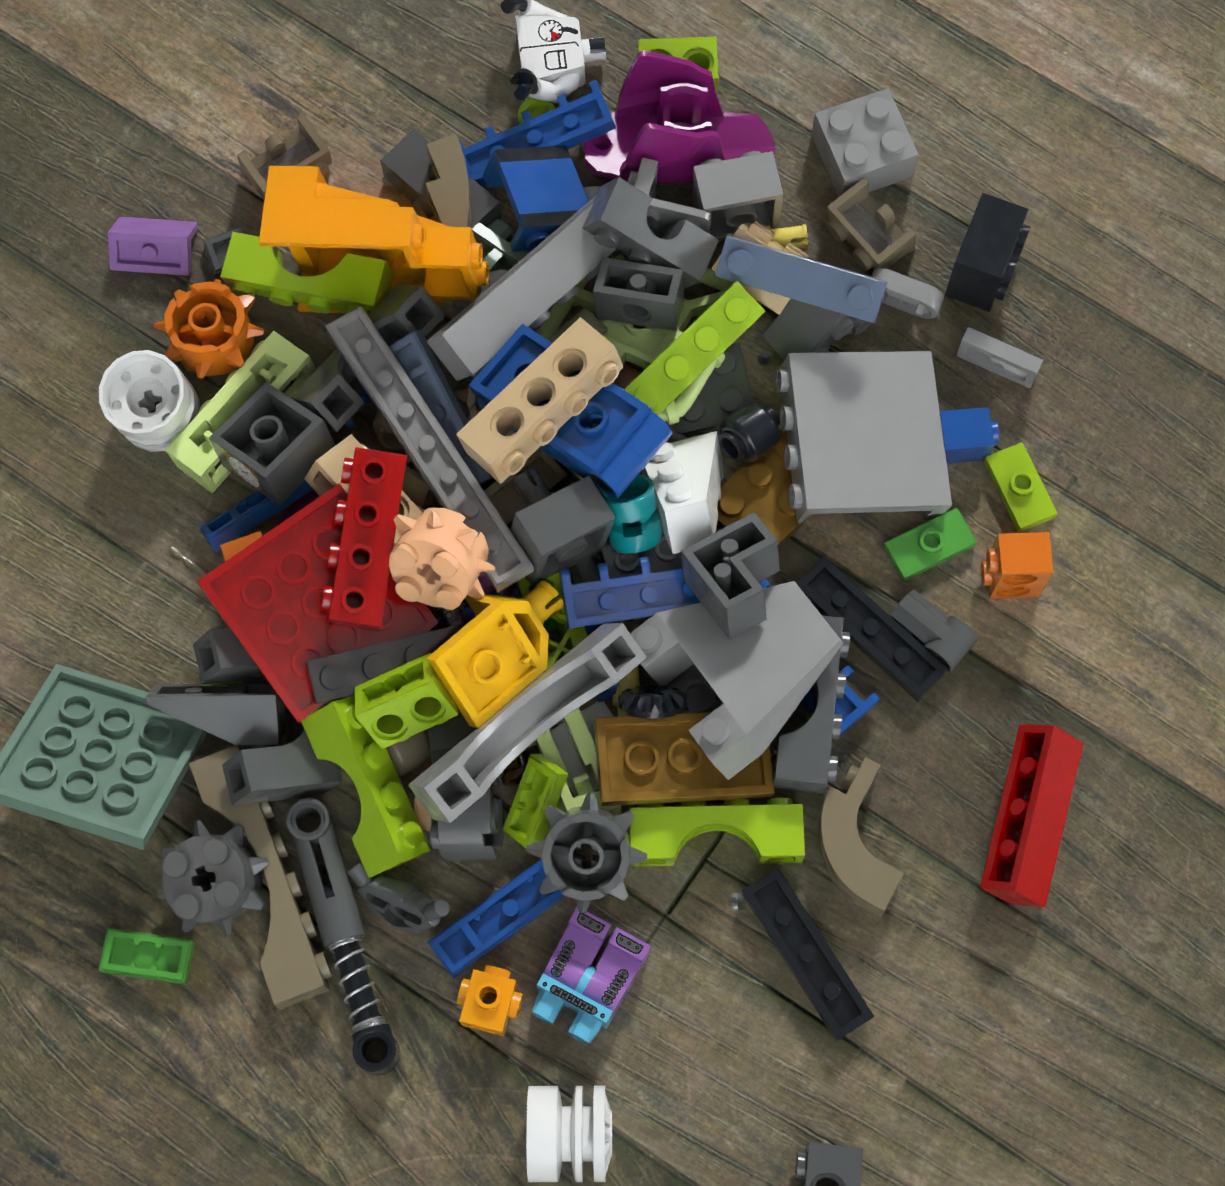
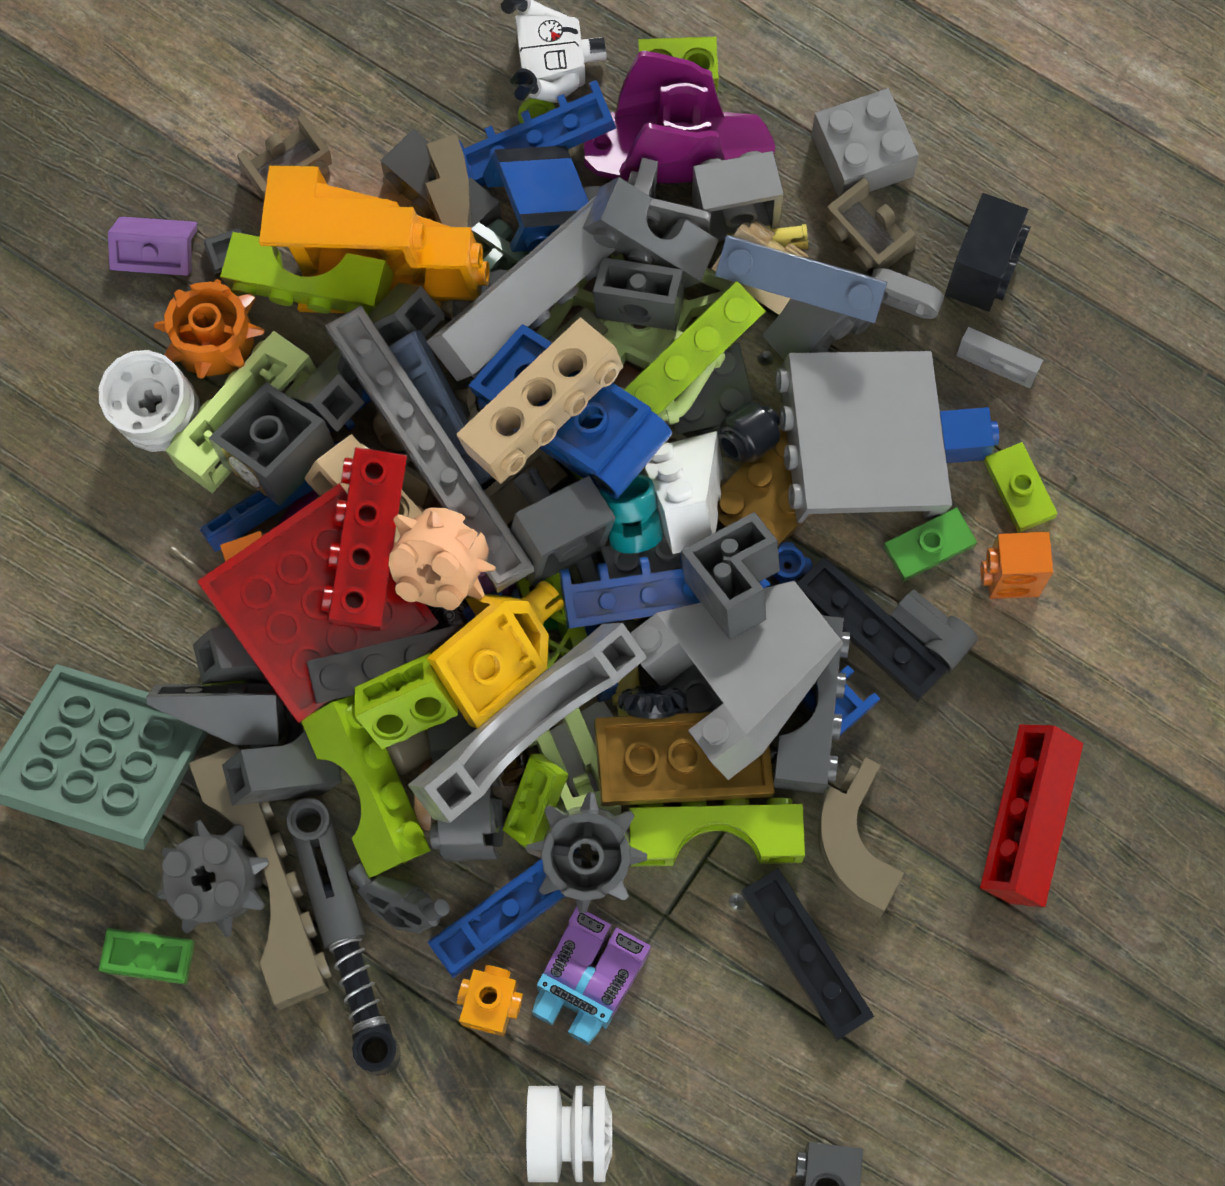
(799, 564): none -> blue plate

